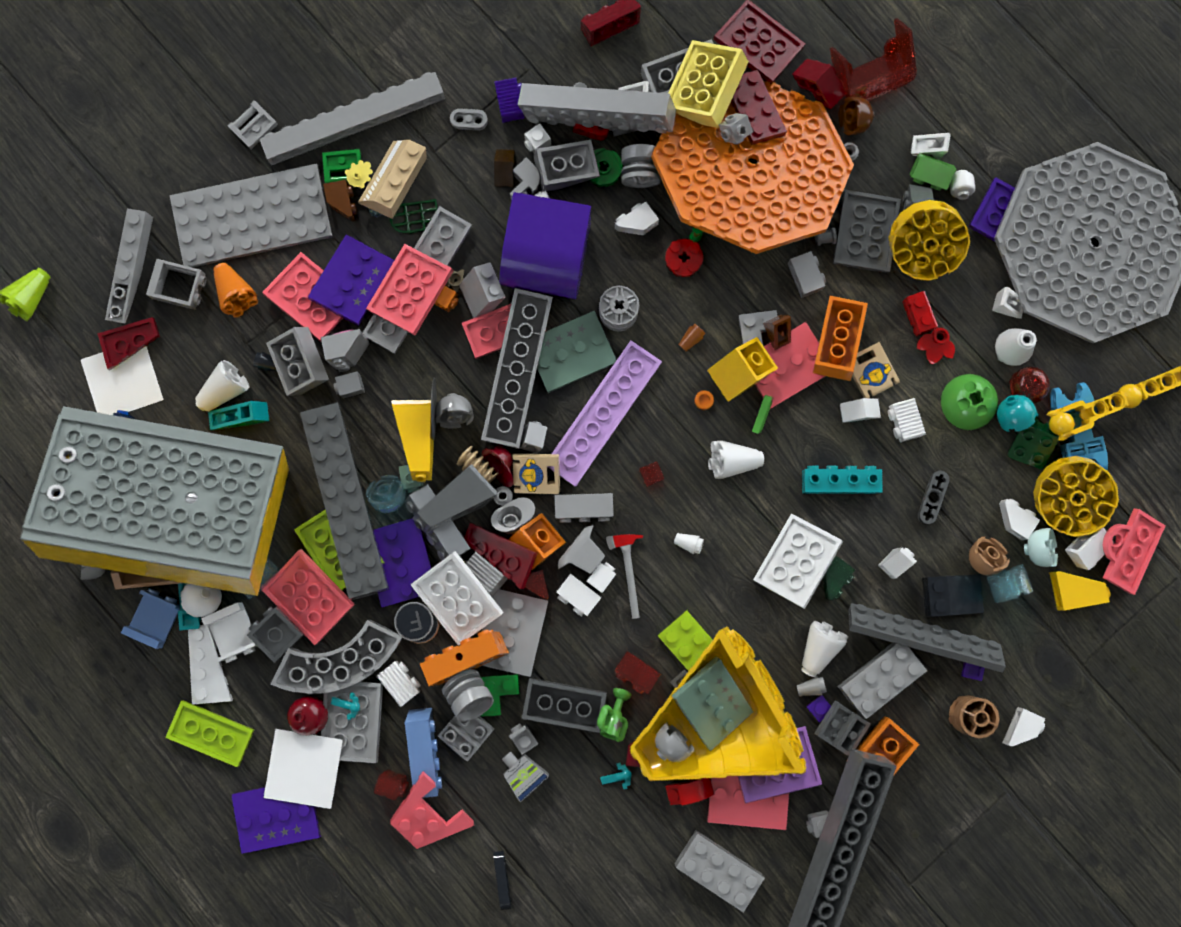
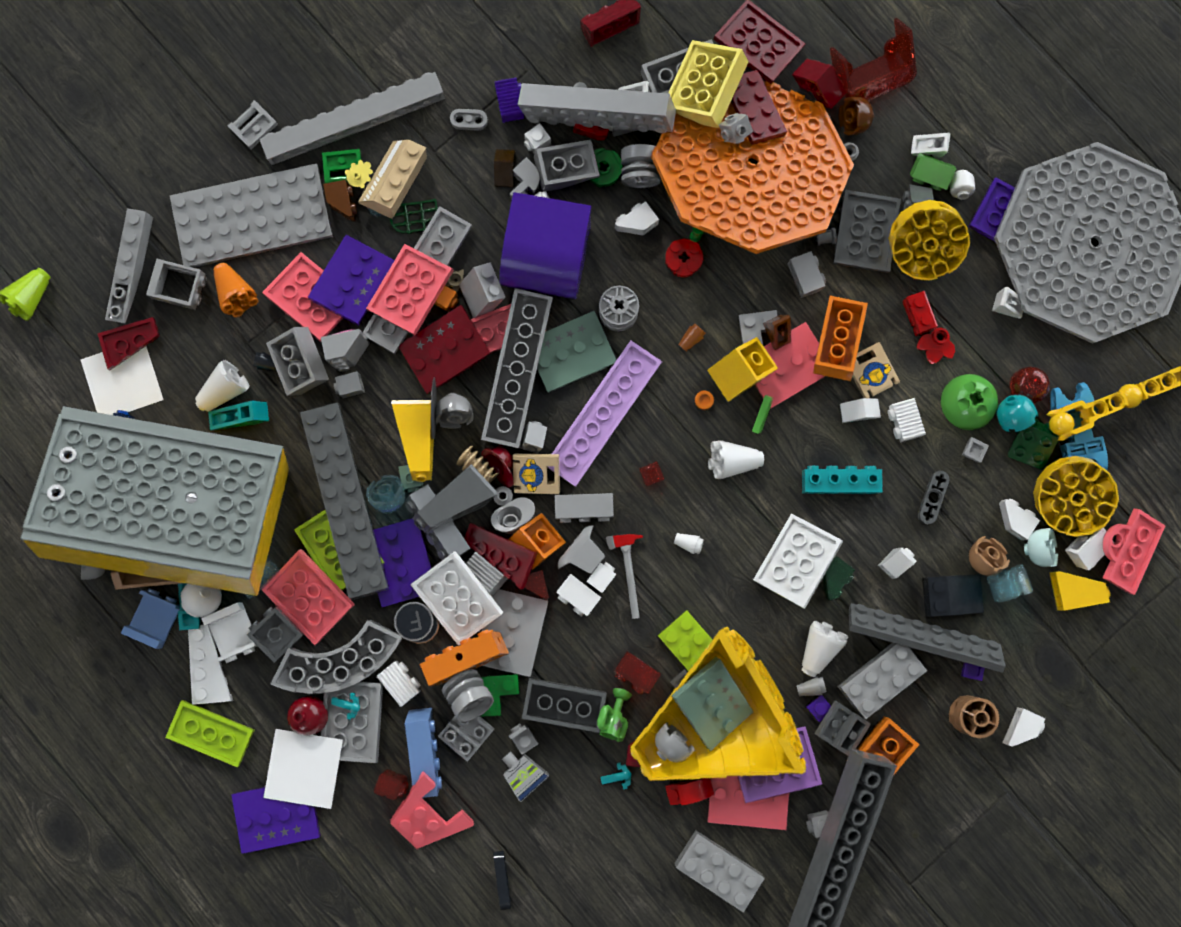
(444, 349): none -> dark red plate
(975, 450): none -> light grey plate
(1015, 346): white cone -> none

